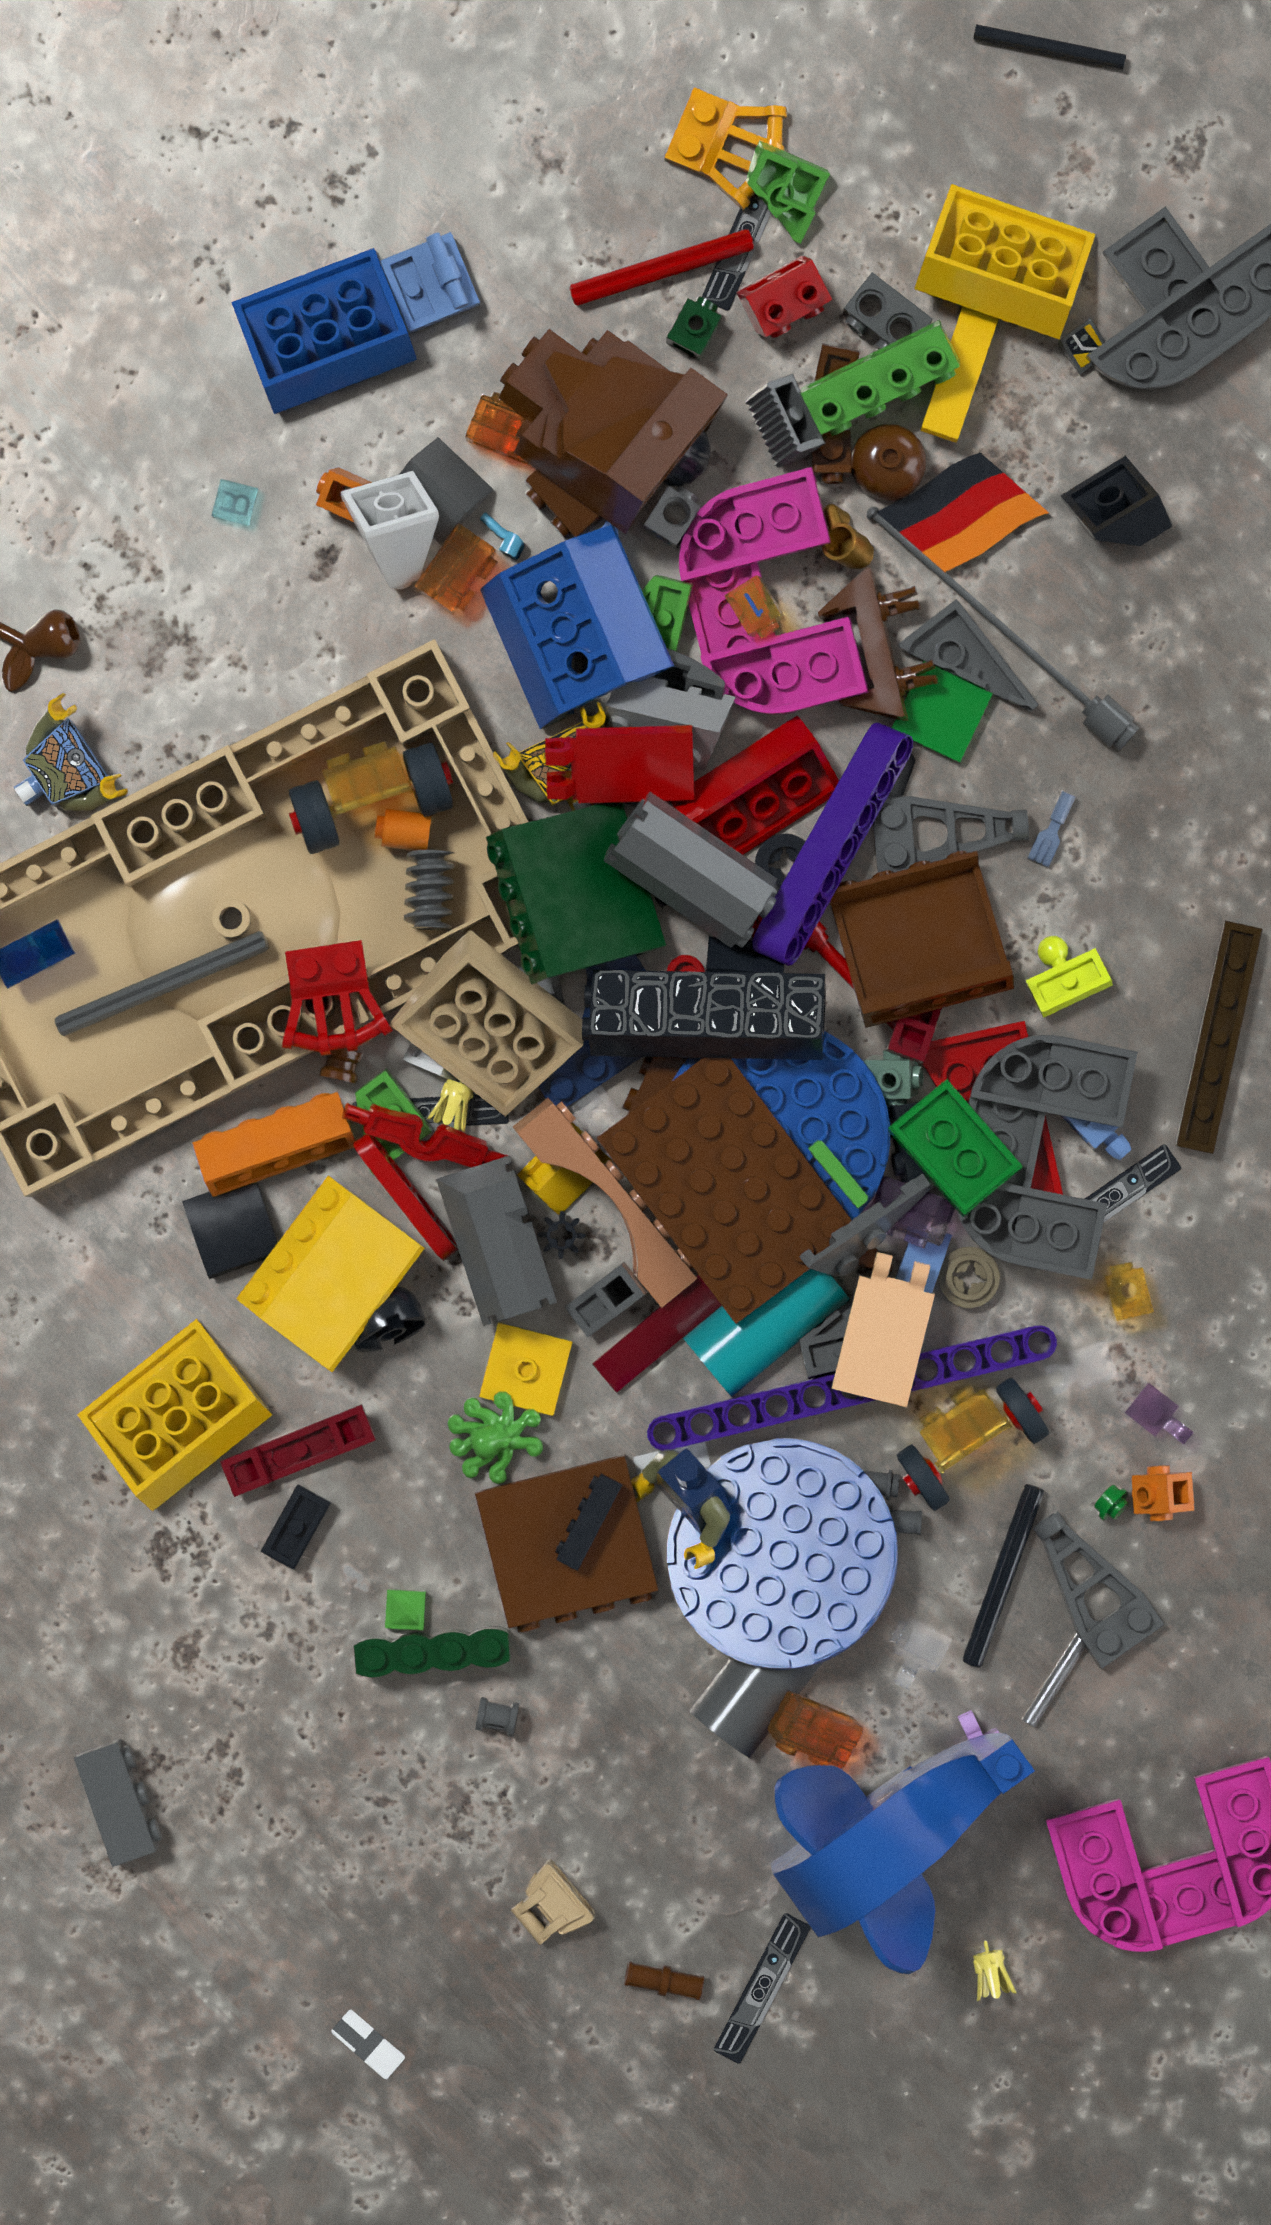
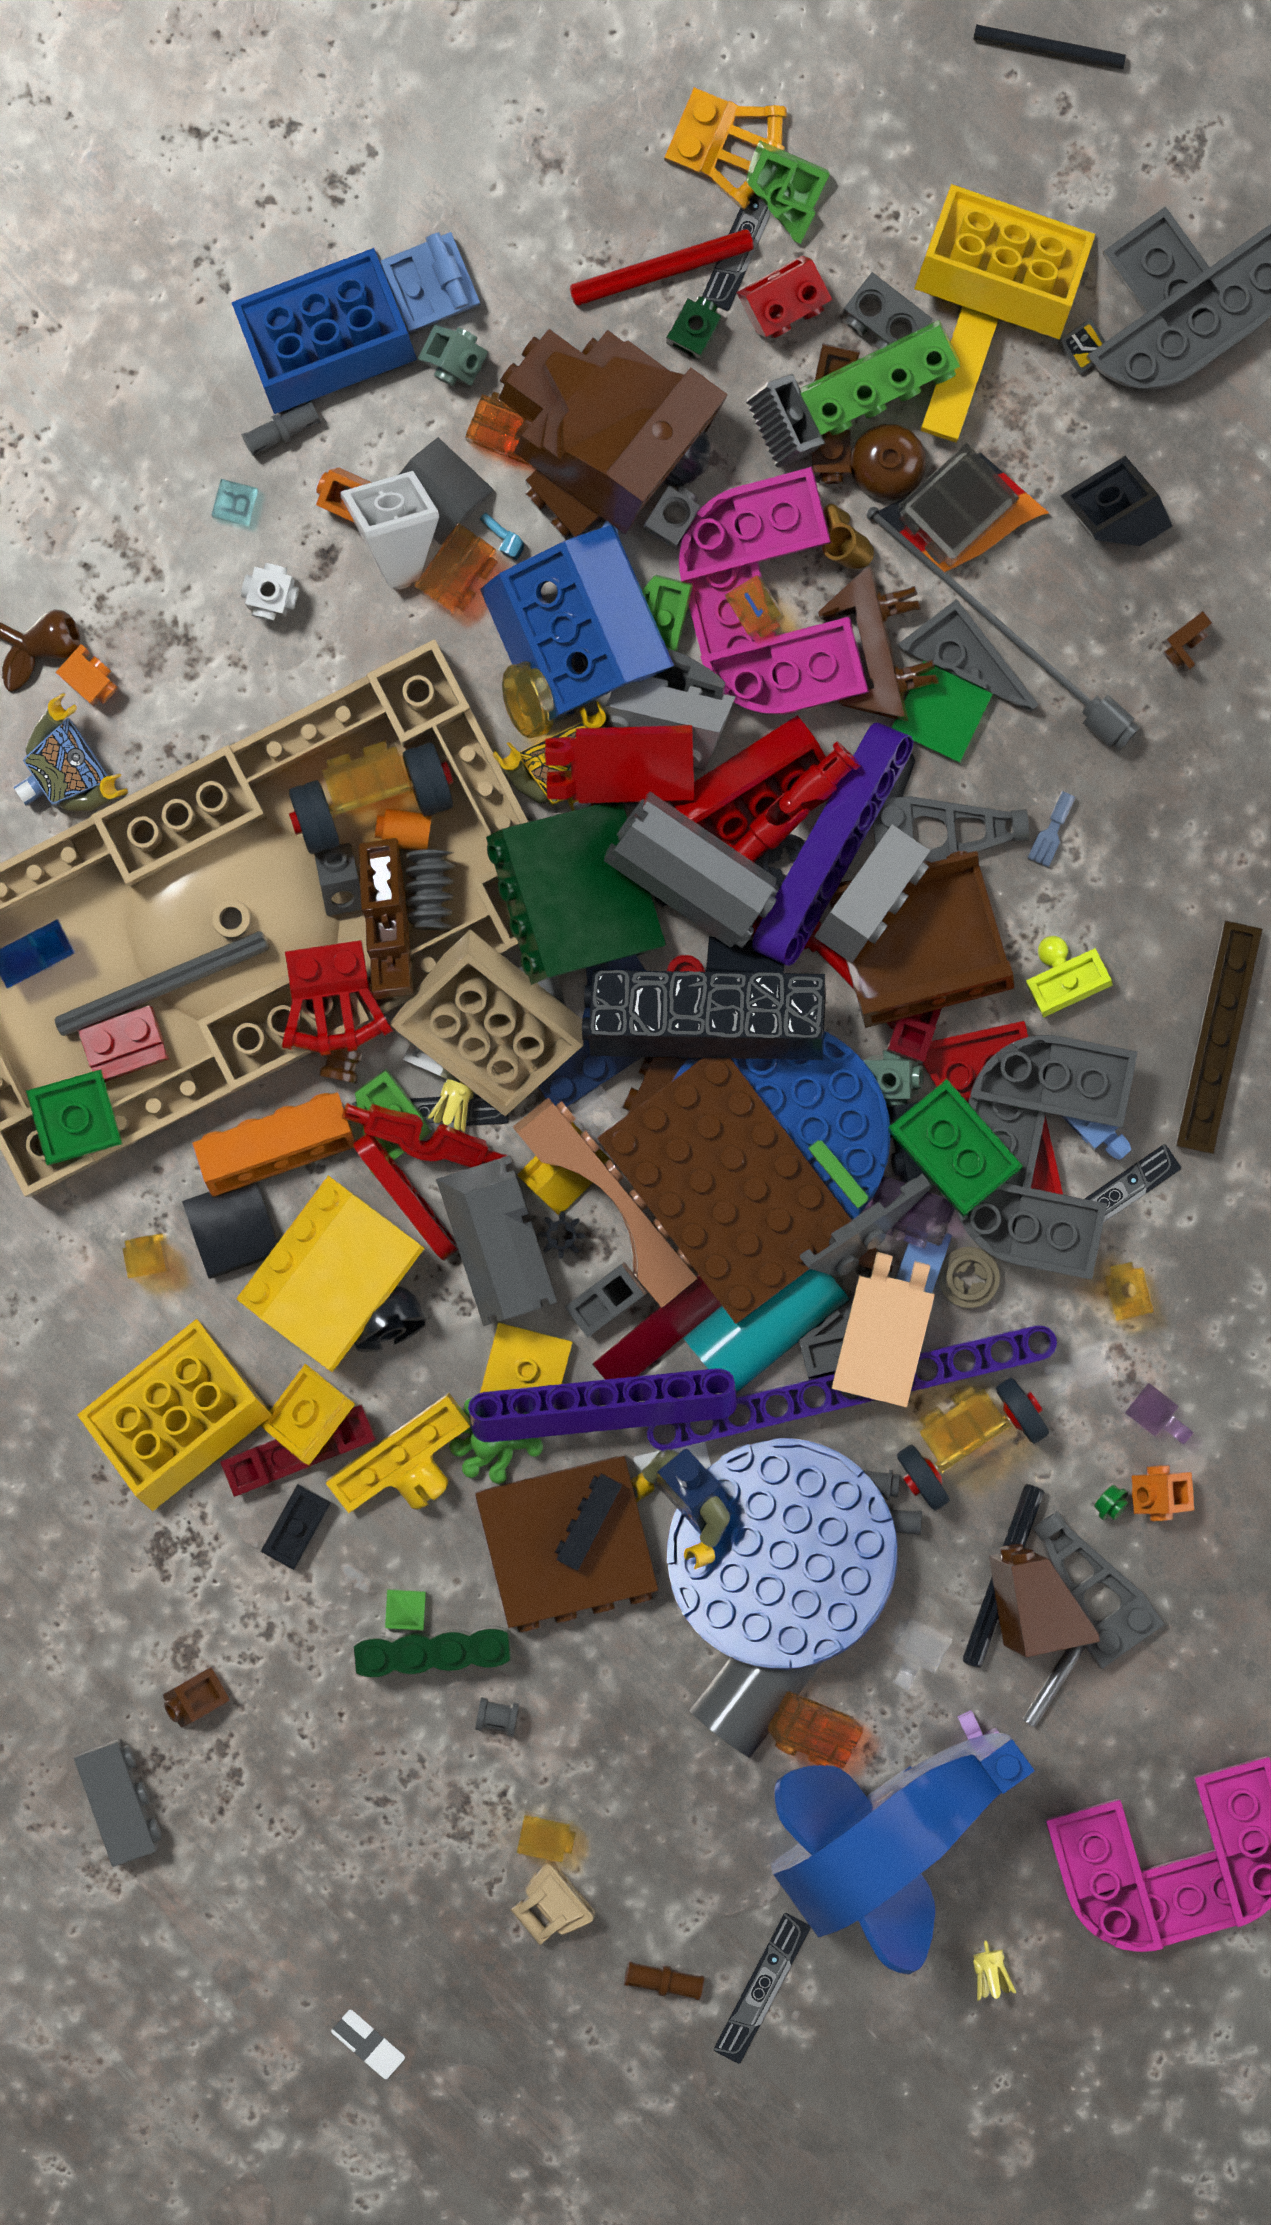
(74, 1117): none -> green tile
(87, 677): none -> orange brick
(124, 1043): none -> plate
(145, 1256): none -> clear yellow brick
(195, 1698): none -> reddish brown bracket
(275, 605): none -> white brick
(281, 428): none -> dark grey pin
(307, 1414): none -> yellow plate
(337, 874): none -> dark grey bracket
(385, 918): none -> reddish brown slope
(403, 1459): none -> yellow plate
(453, 355): none -> sand green brick
(527, 699): none -> clear yellow tile
(545, 1837): none -> clear yellow brick
(618, 1395): none -> dark purple beam
(805, 794): none -> red piece
(873, 893): none -> light grey wedge
(957, 506): none -> clear smoke brick
(1036, 1605): none -> reddish brown slope
(1189, 634): none -> reddish brown bracket

